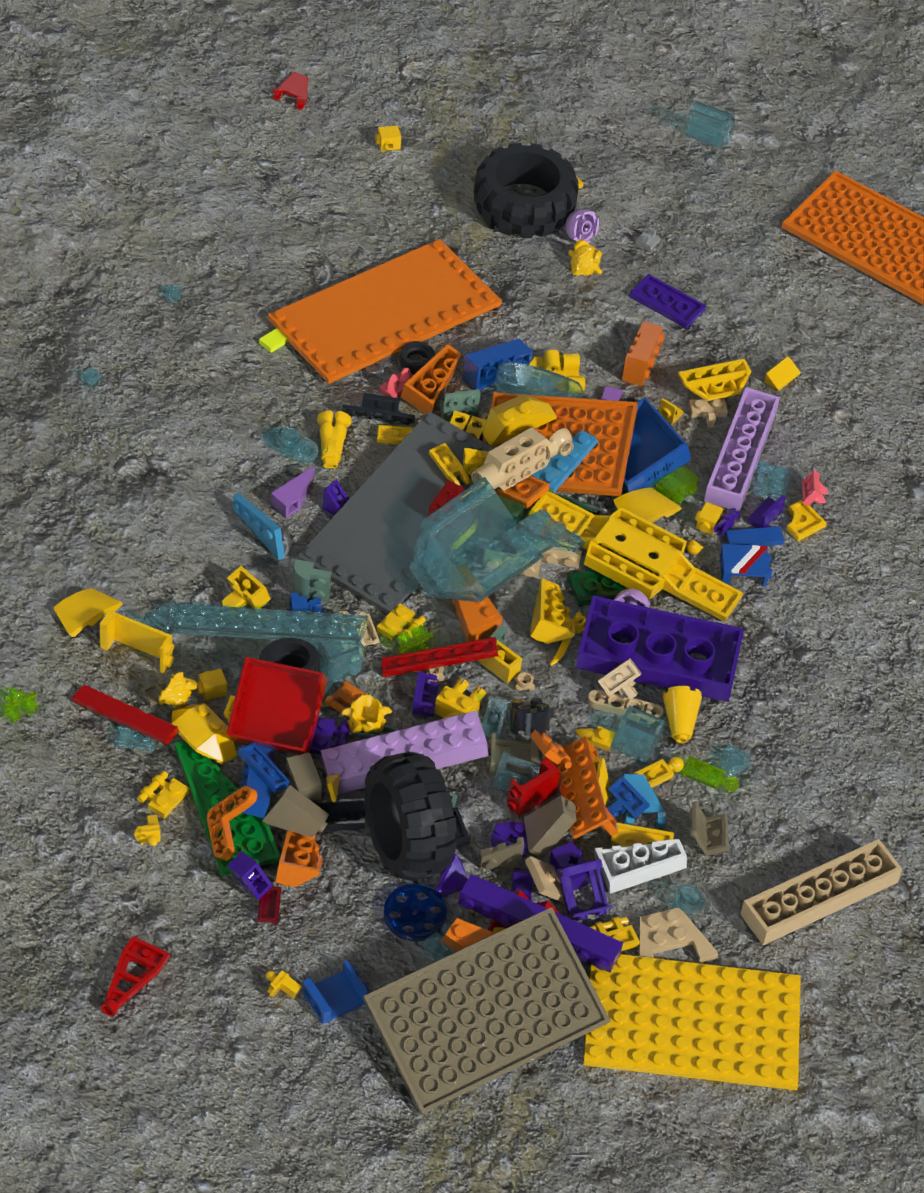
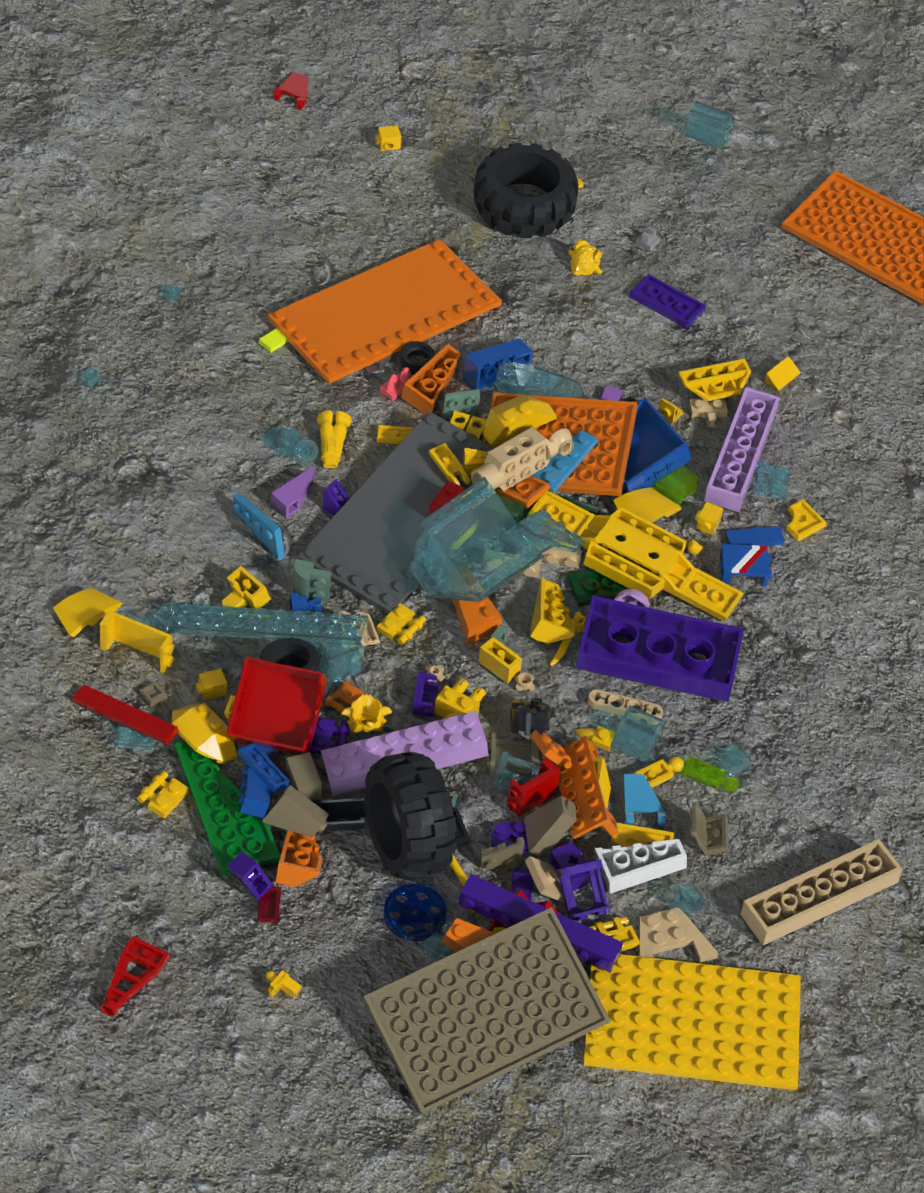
(17, 701): clear neon green hips -> none
(149, 833): yellow piece -> none
(177, 691): yellow hair -> none
(219, 818): orange beam -> none
(333, 785): yellow slope -> none
(336, 993): blue panel -> none
(379, 407): black bracket -> none
(421, 637): clear neon green hips -> none
(439, 657): red tile -> none
(452, 878): dark purple slope -> none
(495, 715): clear light blue slope -> none
(563, 364): yellow panel -> none
(582, 225): lavender cylinder -> none
(621, 679): tan hinge -> none
(626, 799): blue hinge -> none
(642, 354): orange wedge -> none
(682, 711): yellow cone -> none
(726, 521): dark purple pin -> none
(766, 512): dark purple panel -> none
(813, 489): coral tile -> none

